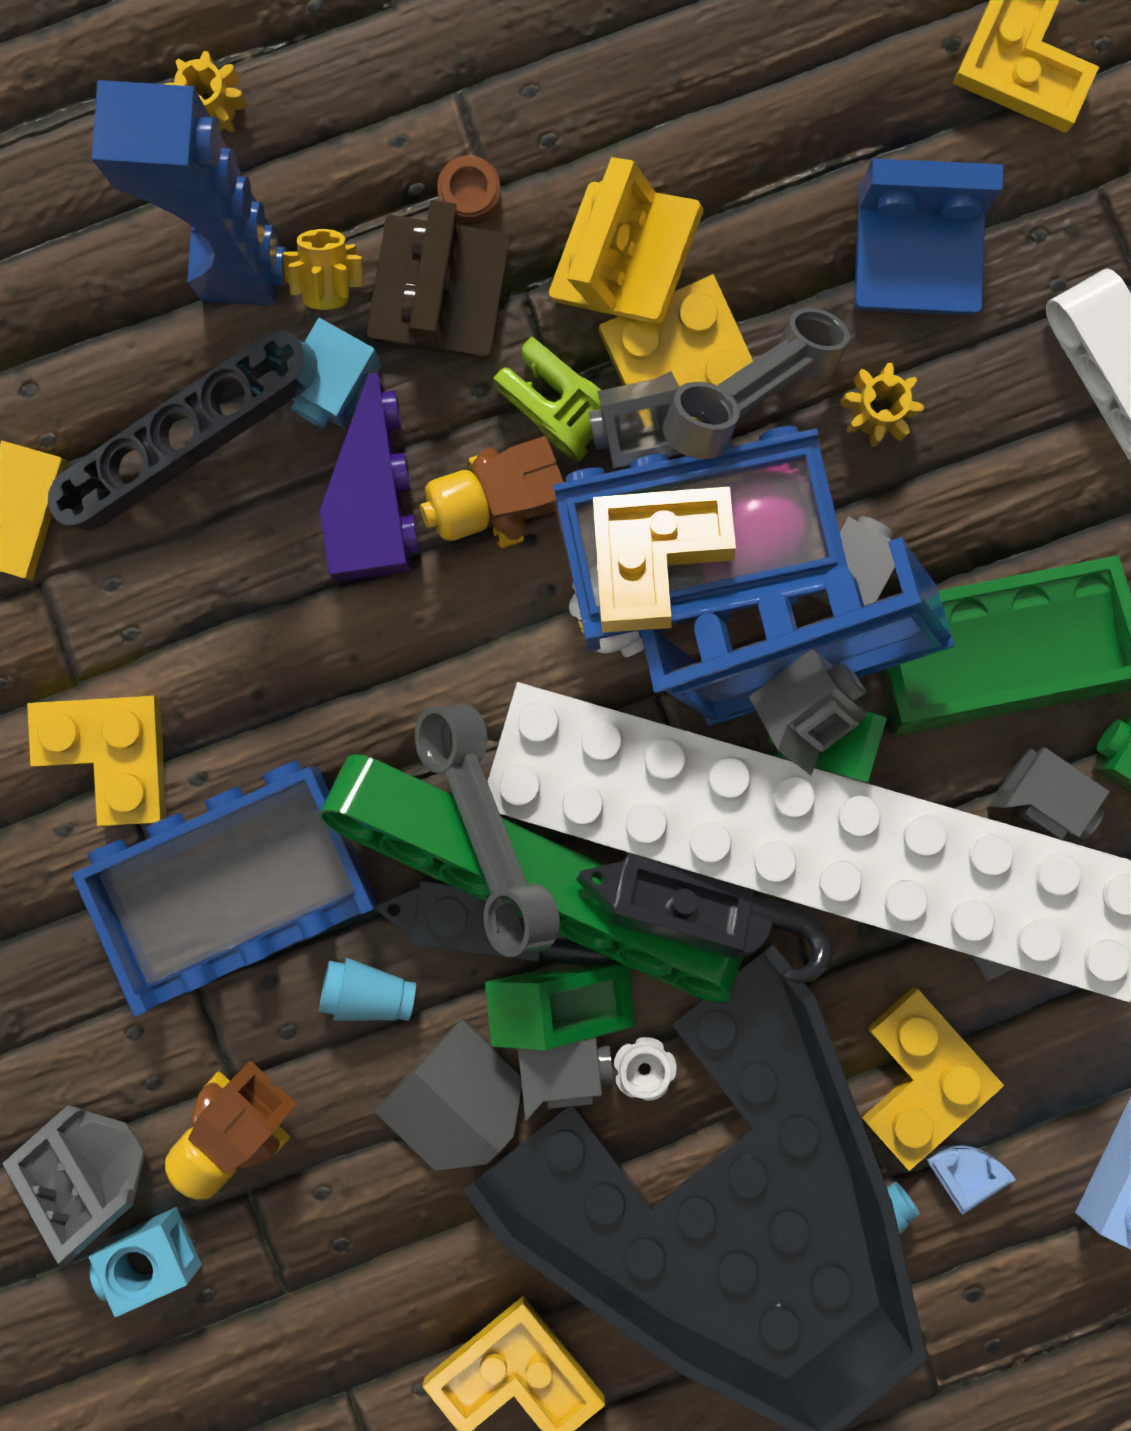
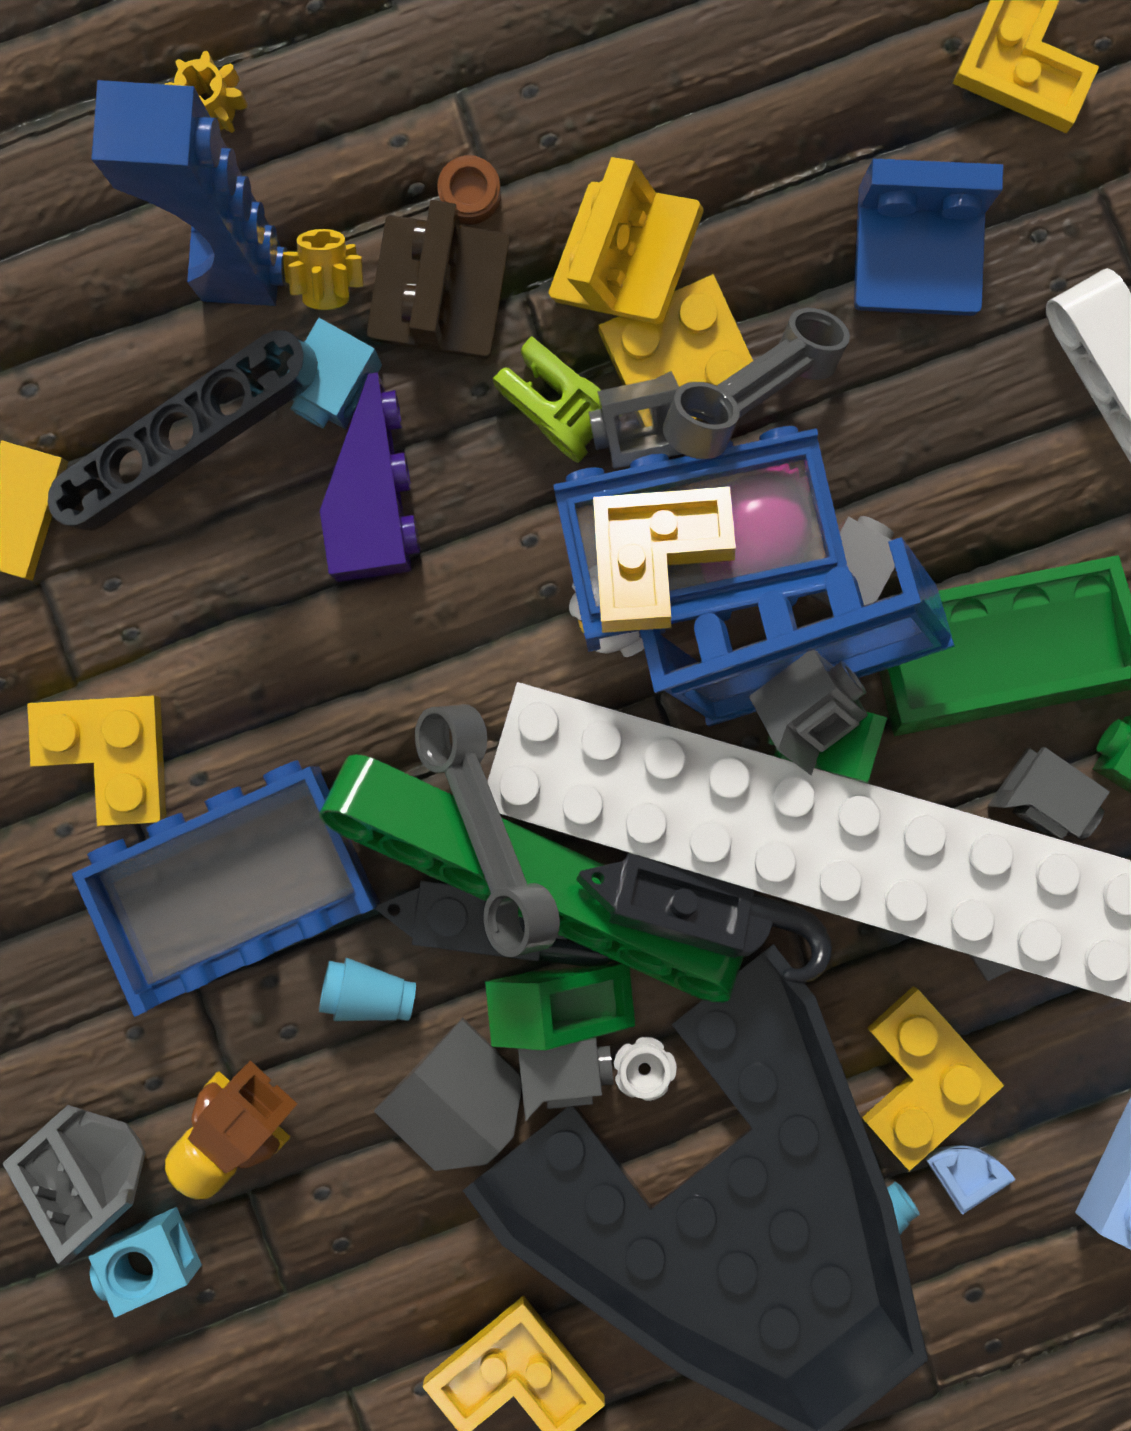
(498, 493): dark orange piece -> none
(878, 388): yellow gear -> none

